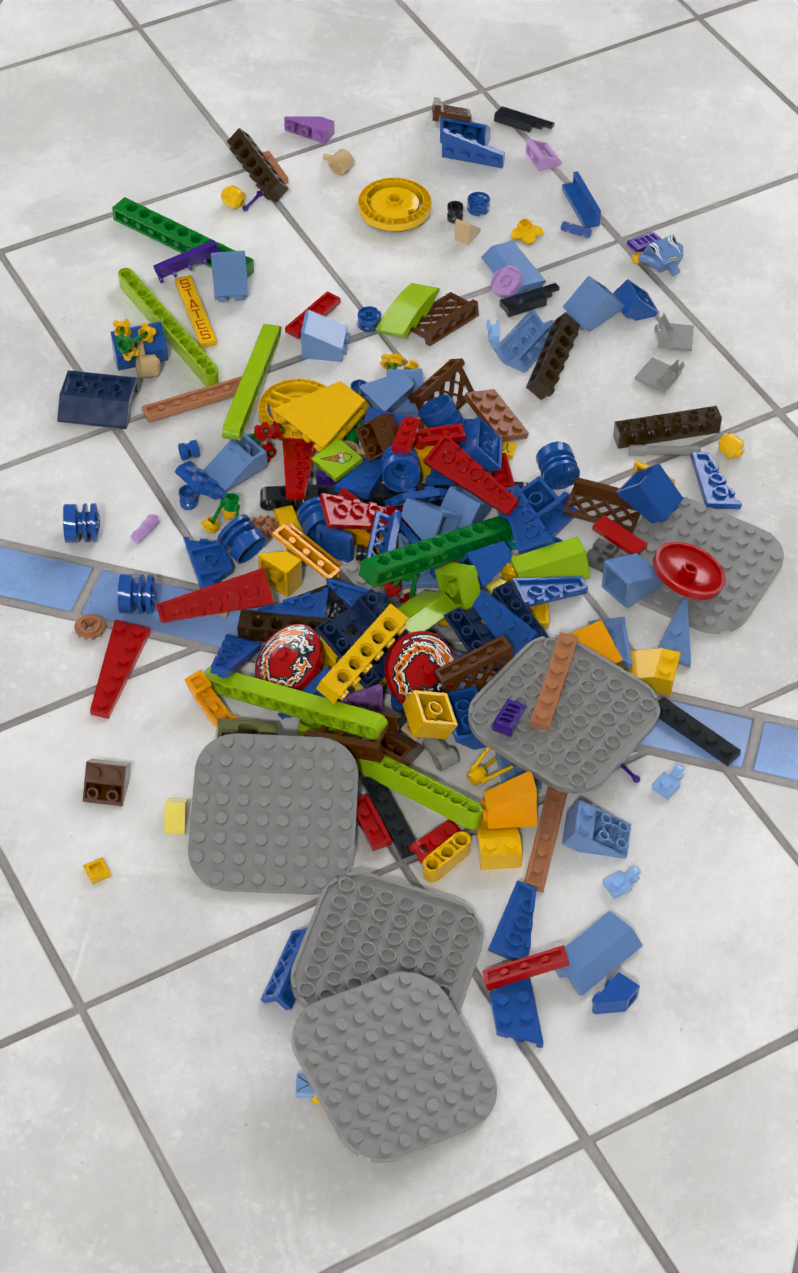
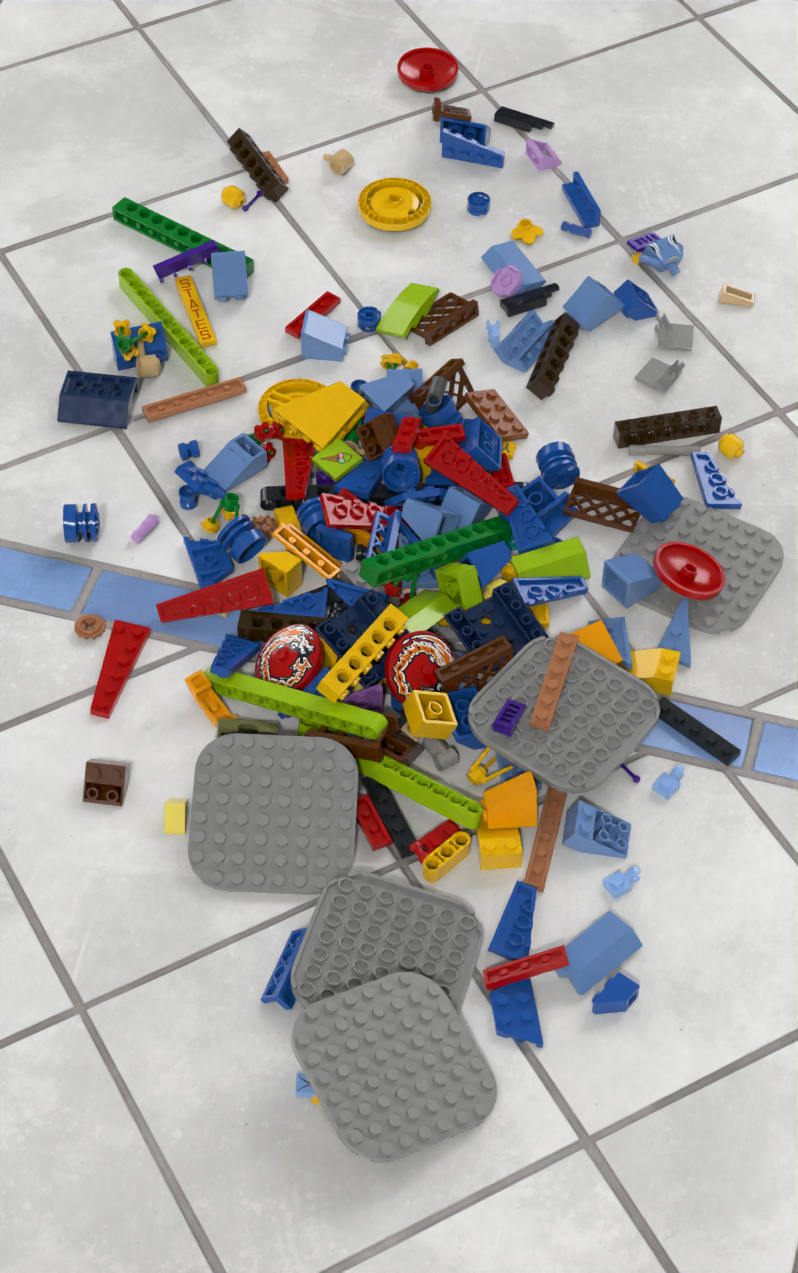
(97, 870): yellow tile -> none
(135, 593): blue wheel -> none
(251, 382): lime beam -> none
(311, 127): medium lavender slope -> none
(427, 69): none -> red dish
(435, 394): none -> dark grey piece
(455, 211): black wheel -> none
(465, 231): tan slope -> none
(503, 621): blue wing -> none
(599, 553): dark grey piece -> none
(619, 536): red tile -> none
(735, 296): none -> tan slope

